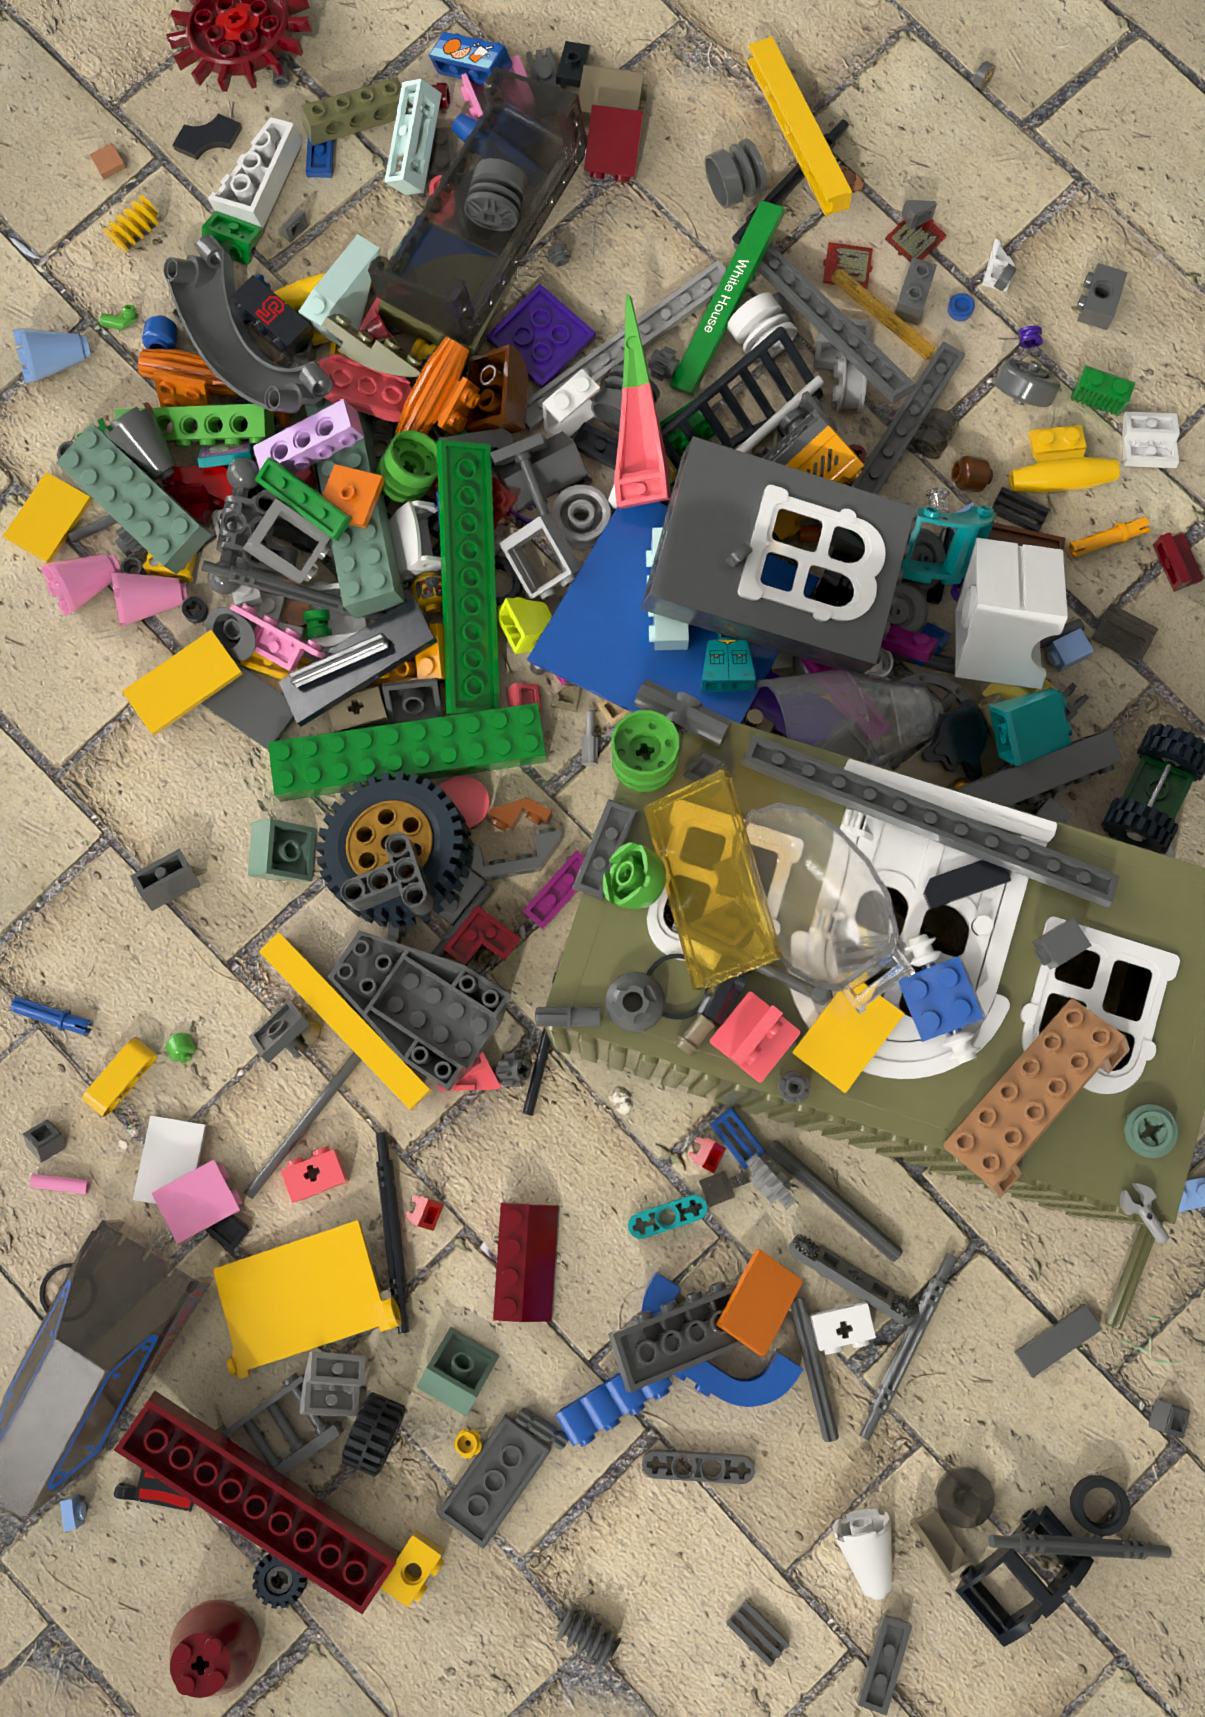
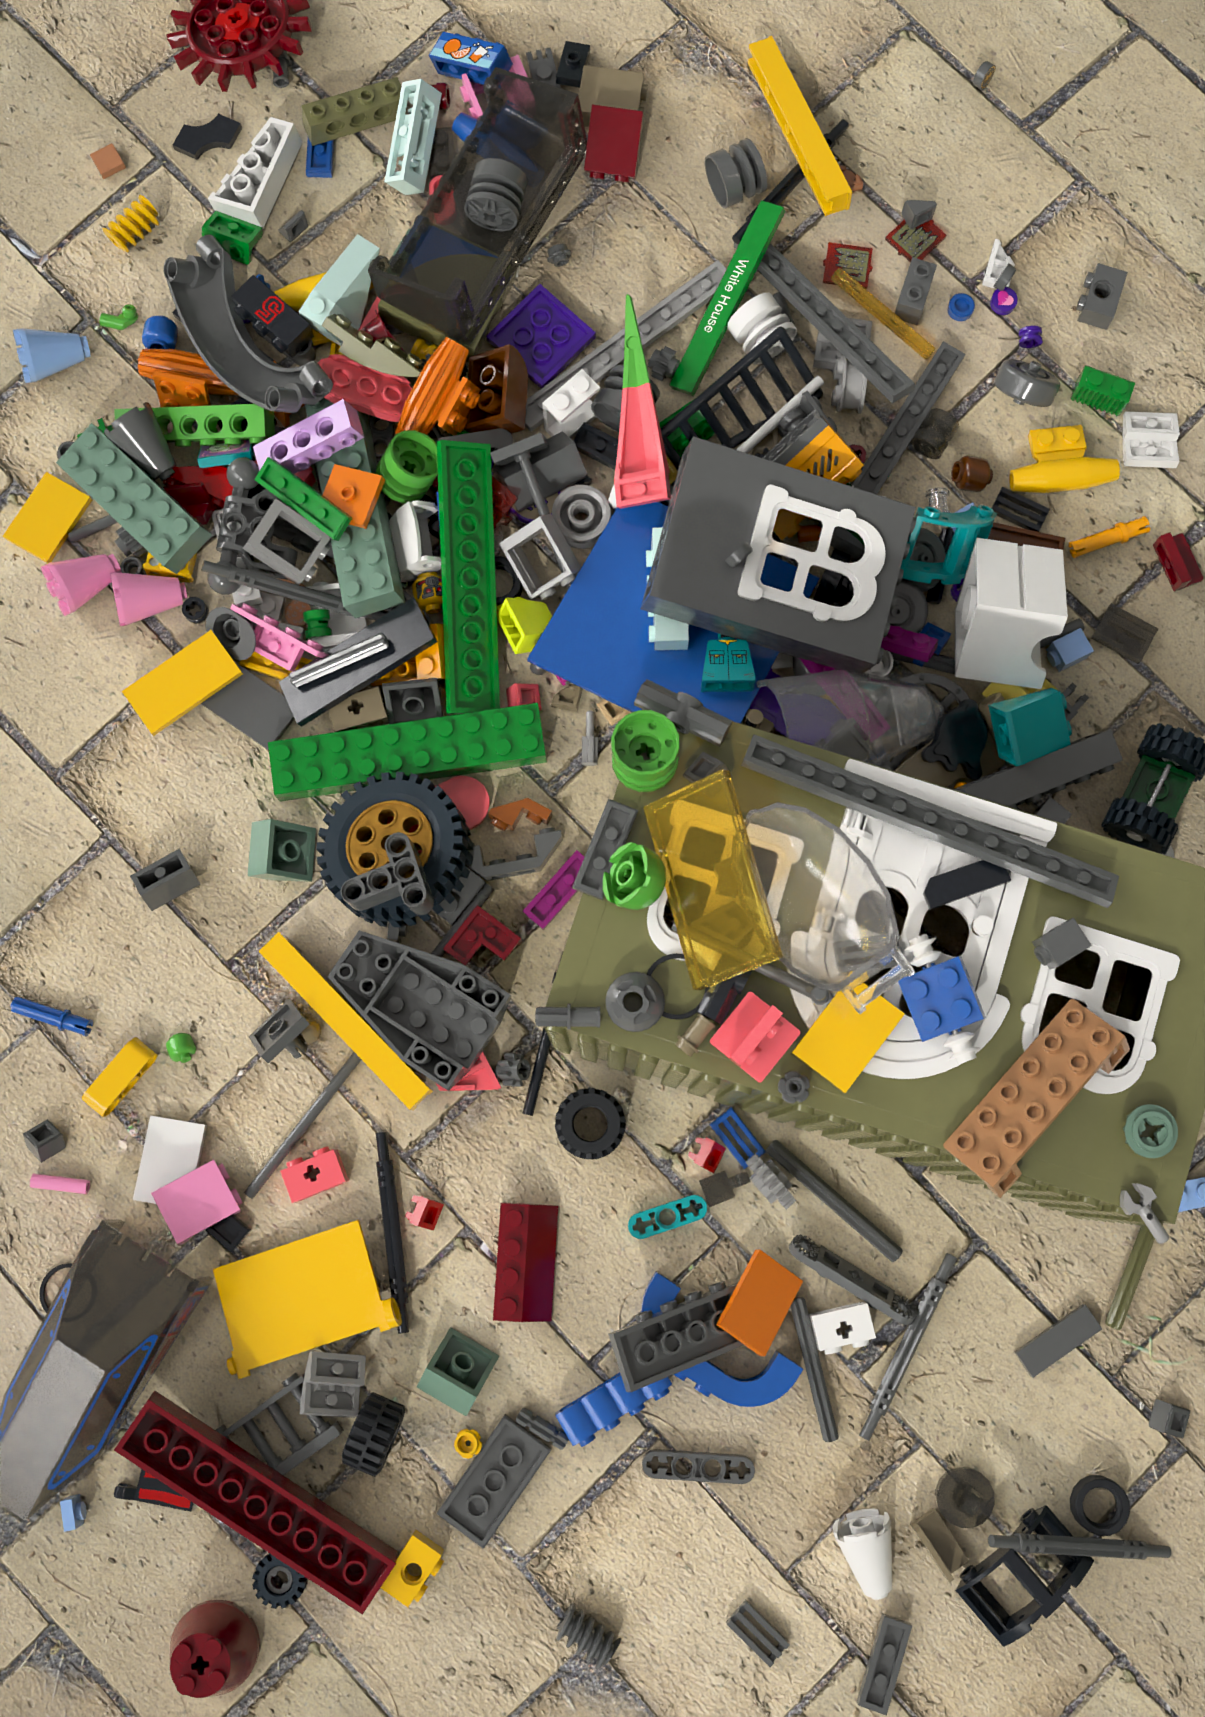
(565, 1123): none -> black tyre
(1003, 301): none -> dark purple tile

